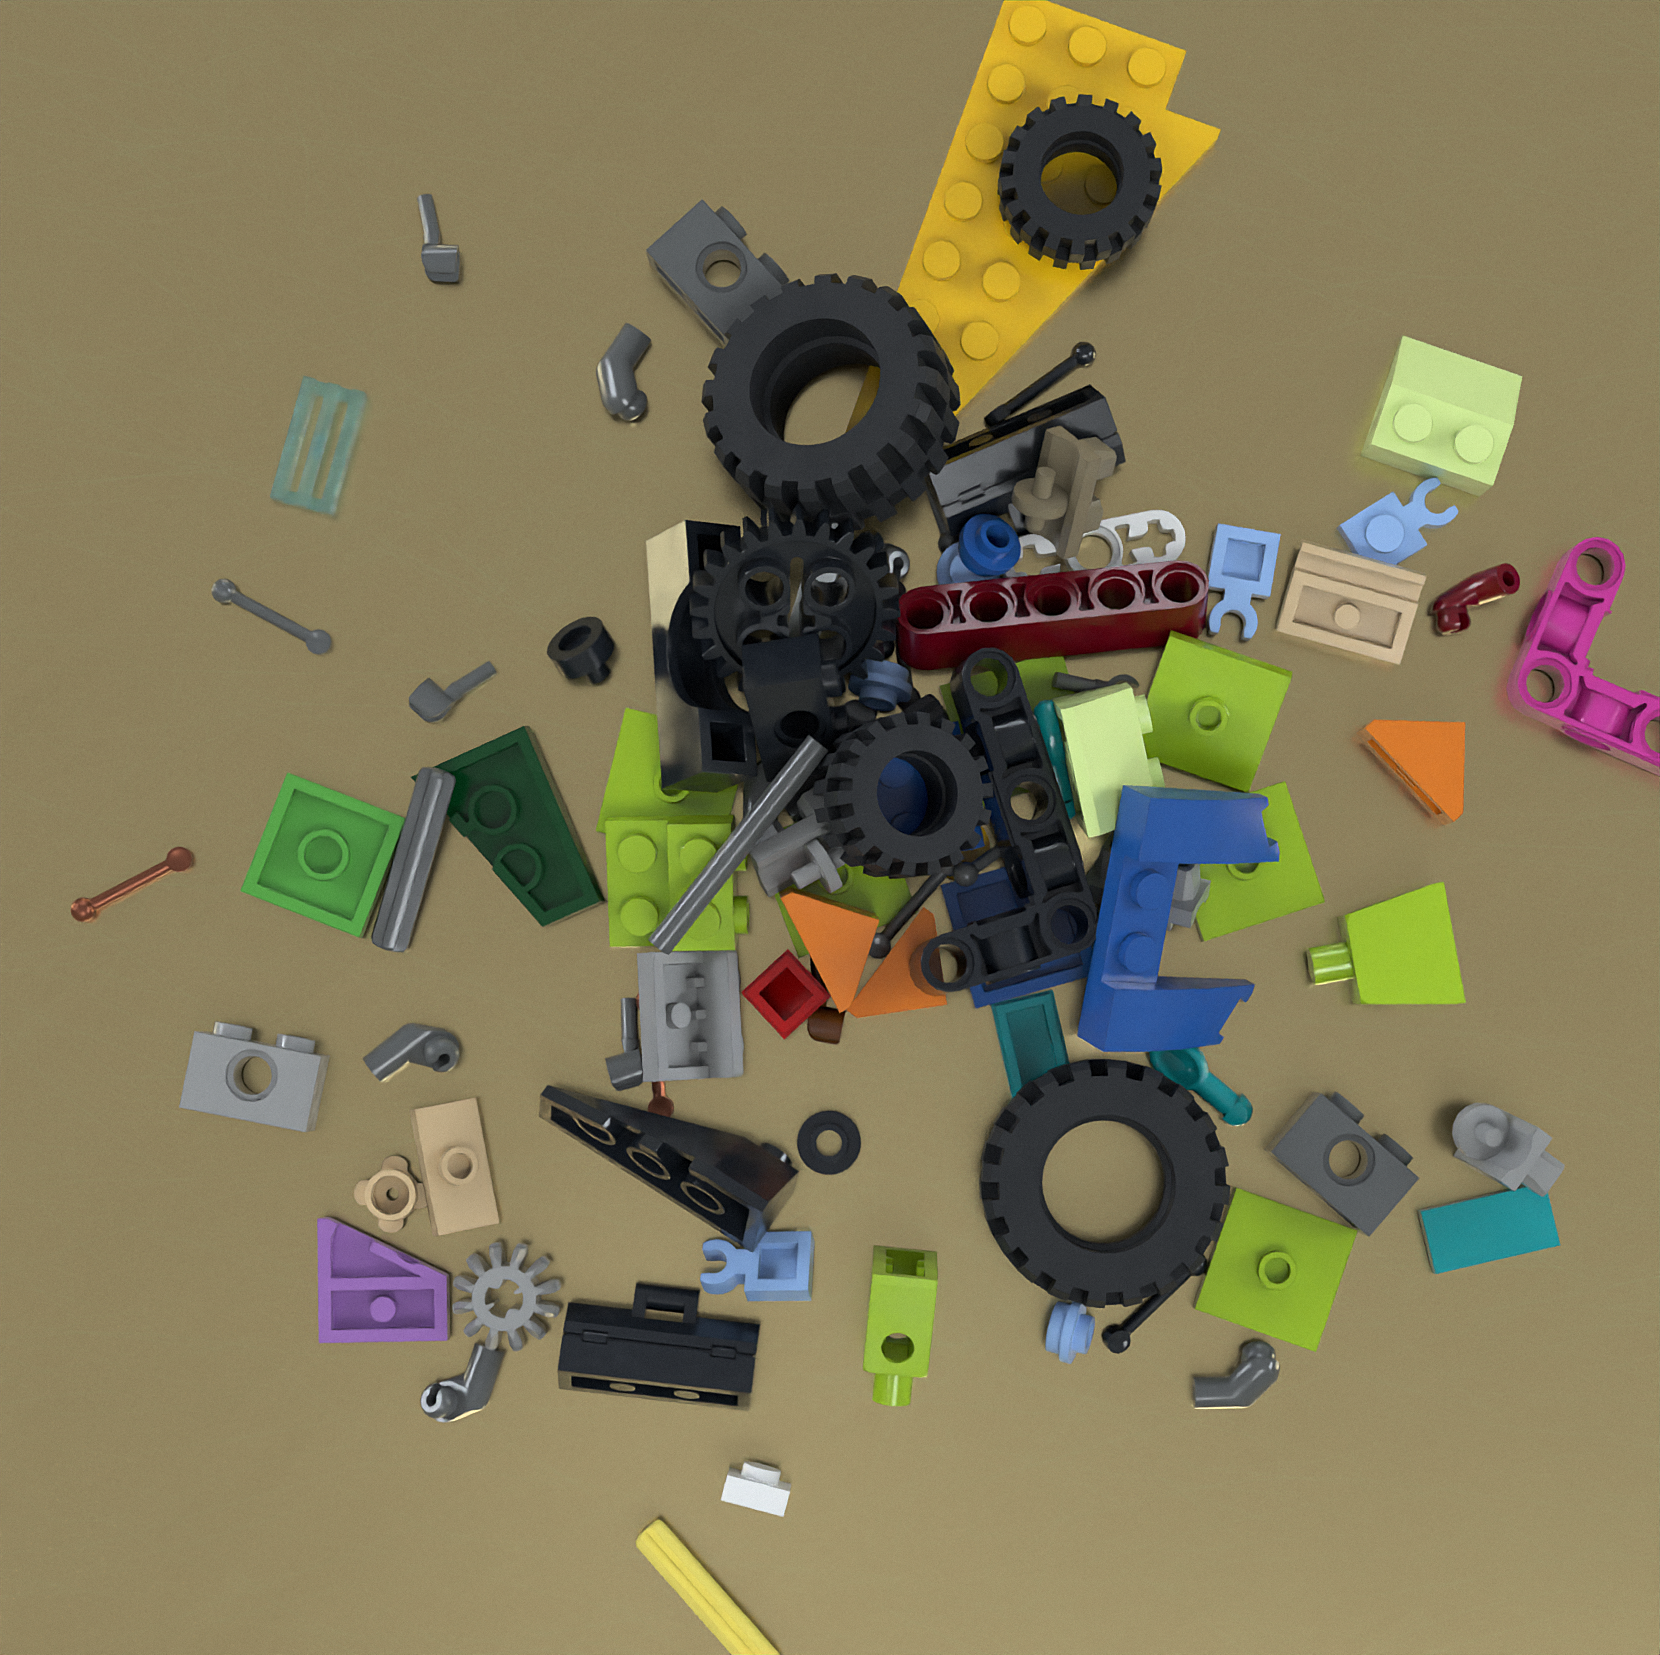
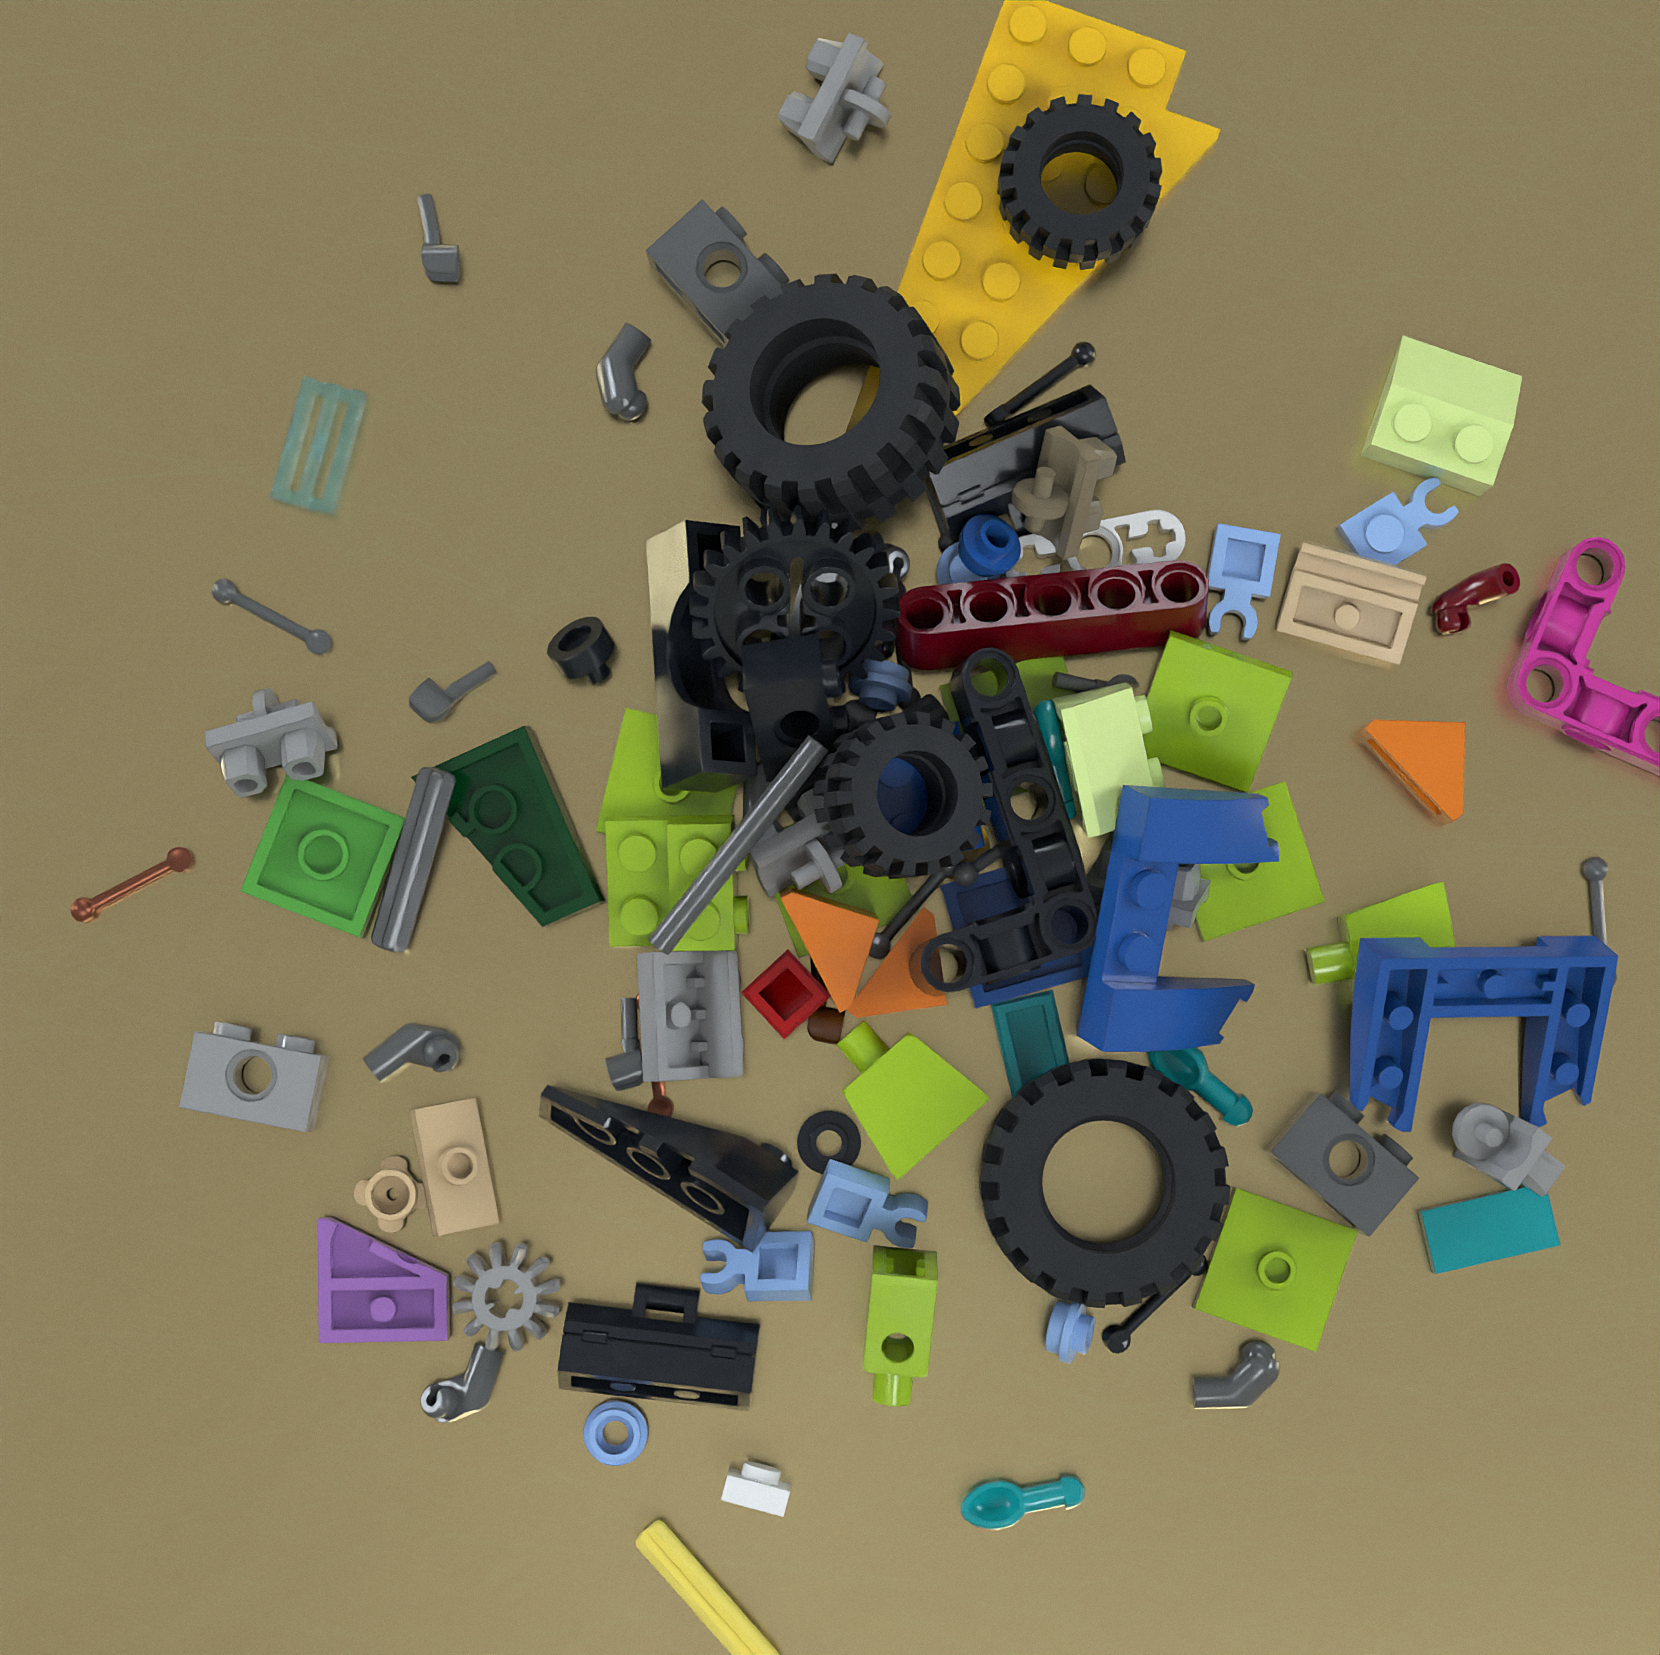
(271, 737): none -> light grey hips
(611, 1453): none -> light blue plate
(844, 100): none -> light grey hips
(858, 1202): none -> light blue plate
(905, 1096): none -> lime torso
(1004, 1503): none -> teal piece
(1404, 983): none -> blue wedge
(1595, 870): none -> dark grey hinge

